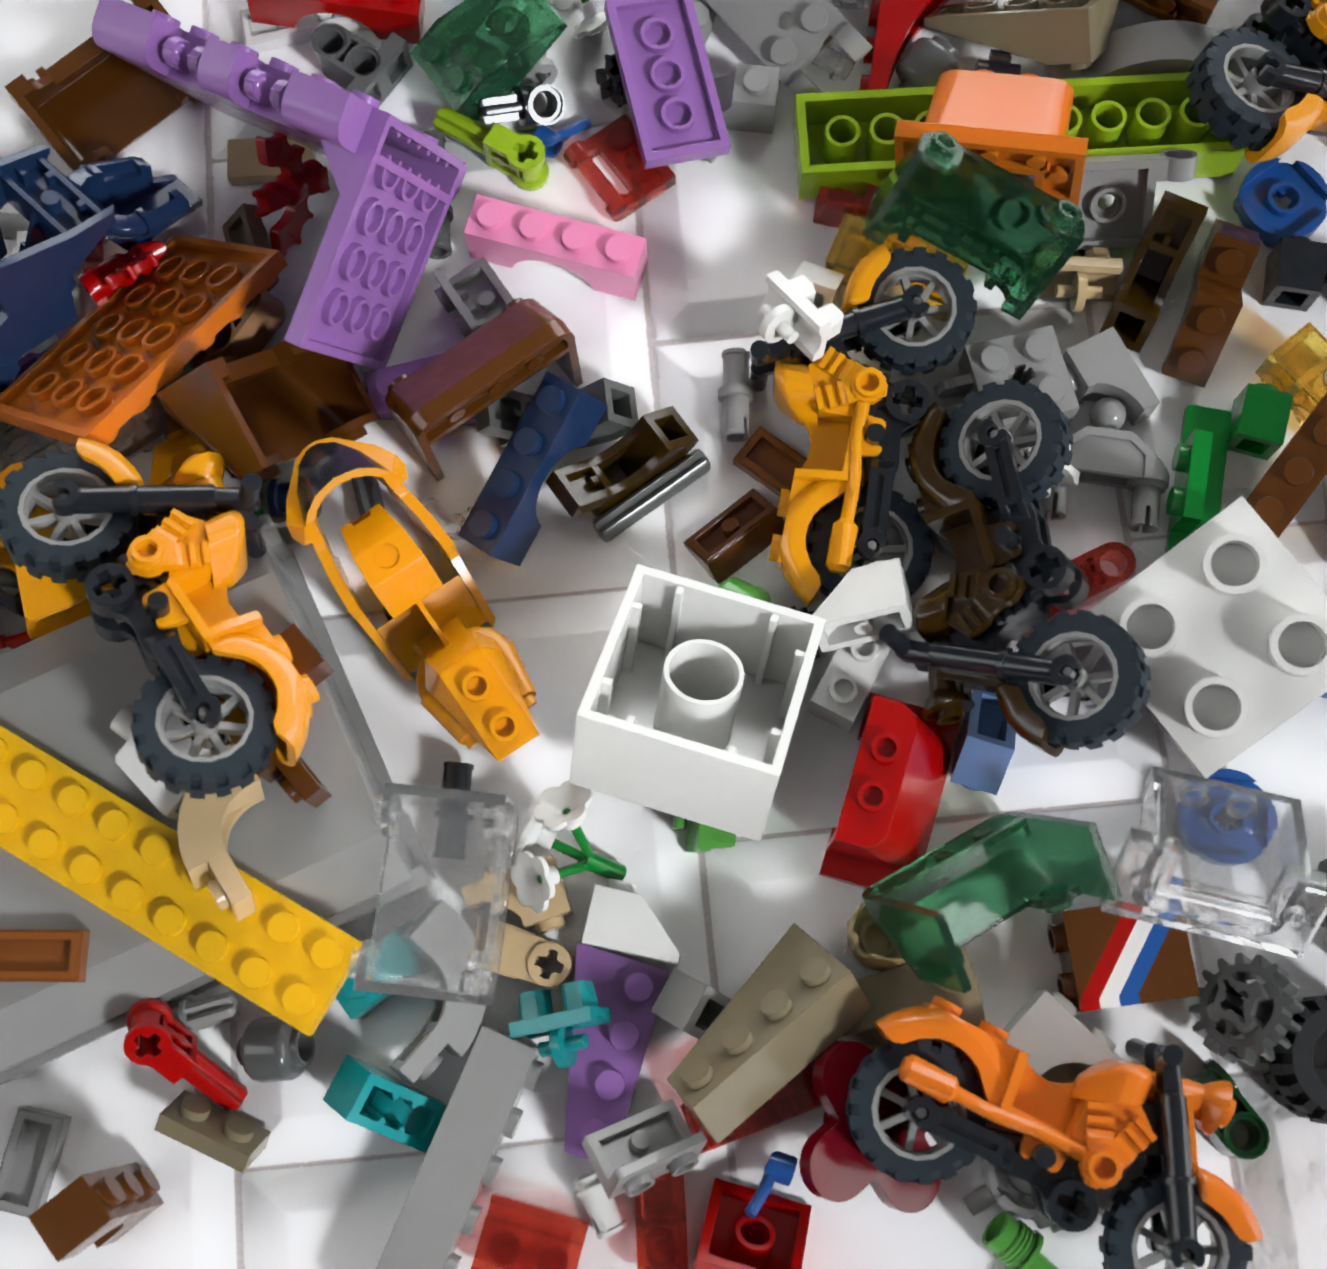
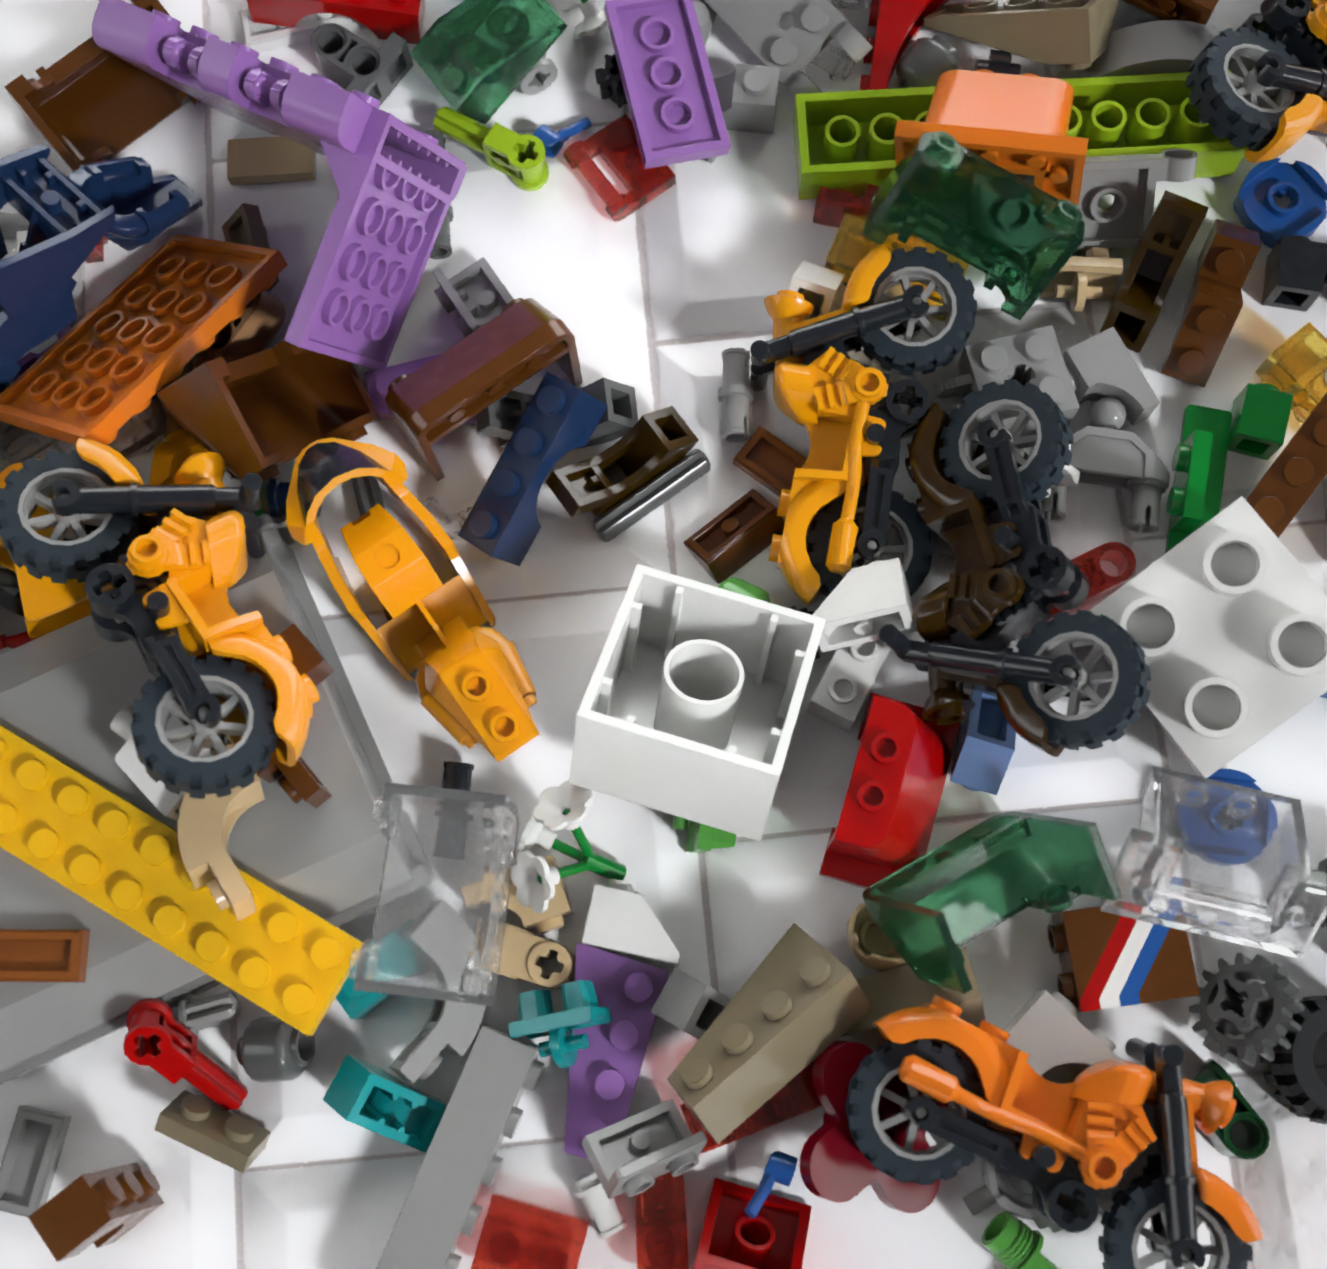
(121, 270): red animal -> none
(289, 189): red animal -> none
(515, 233): bright pink arch -> none
(520, 106): axle -> none
(791, 315): white hips -> none

